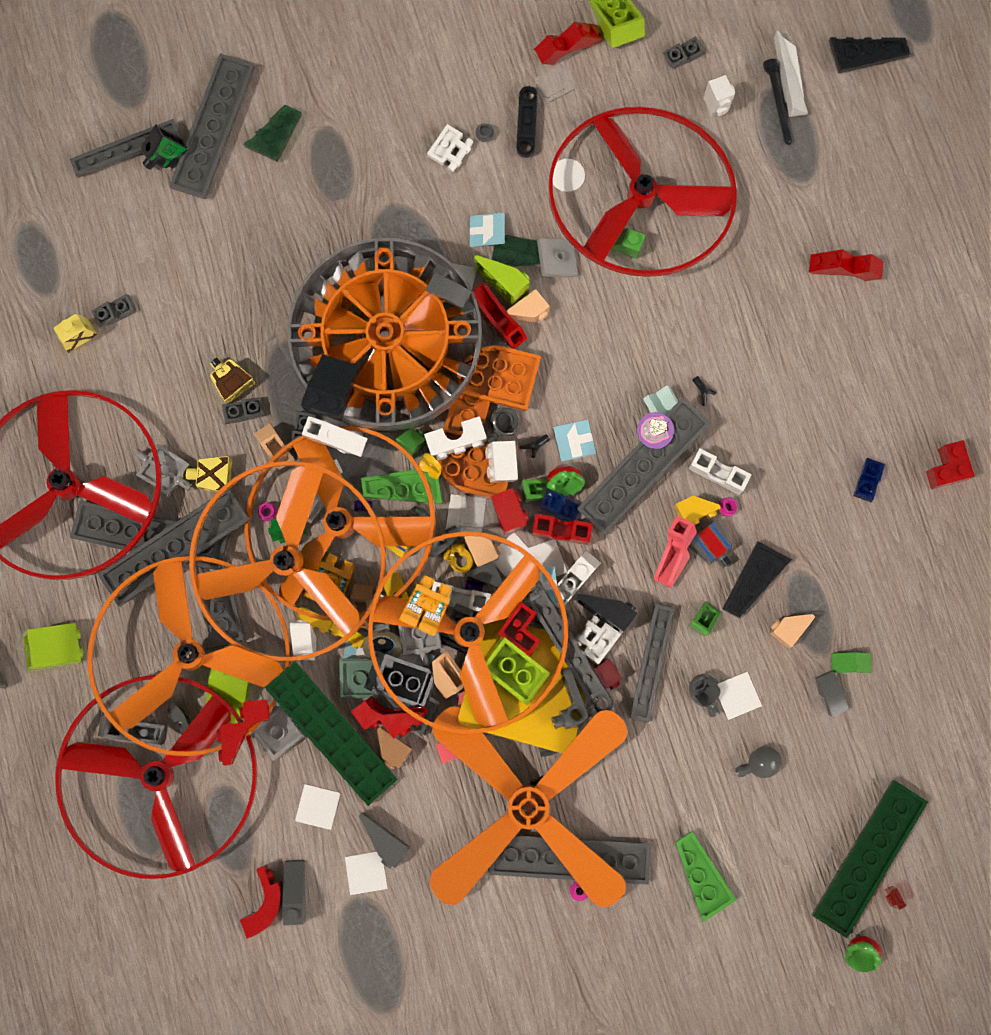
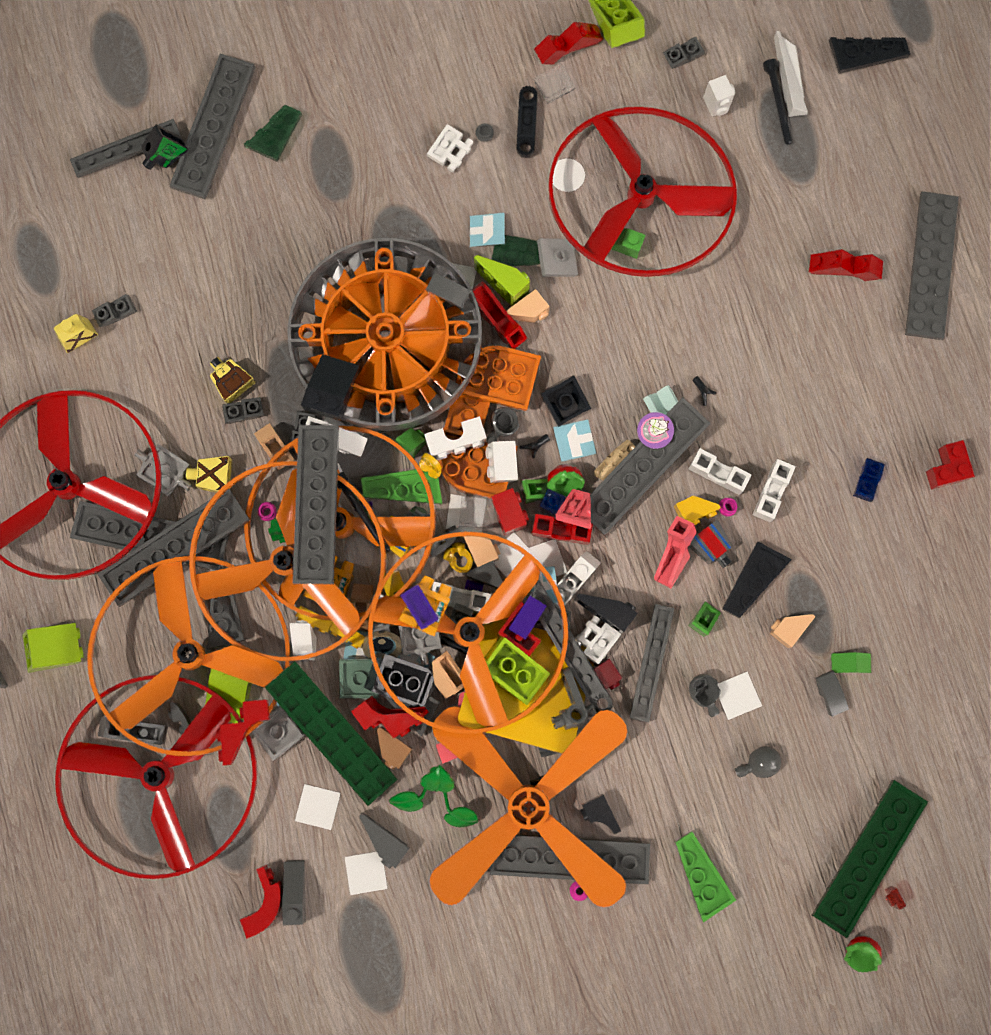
(316, 504): none -> dark grey plate
(359, 509): none -> black piece
(419, 607): none -> dark purple tile
(436, 780): none -> green plant
(527, 617): none -> dark purple tile
(565, 400): none -> black slope
(576, 509): none -> coral wing
(599, 811): none -> black arch
(613, 459): none -> tan hinge
(773, 489): none -> white arch
(932, 265): none -> dark grey plate

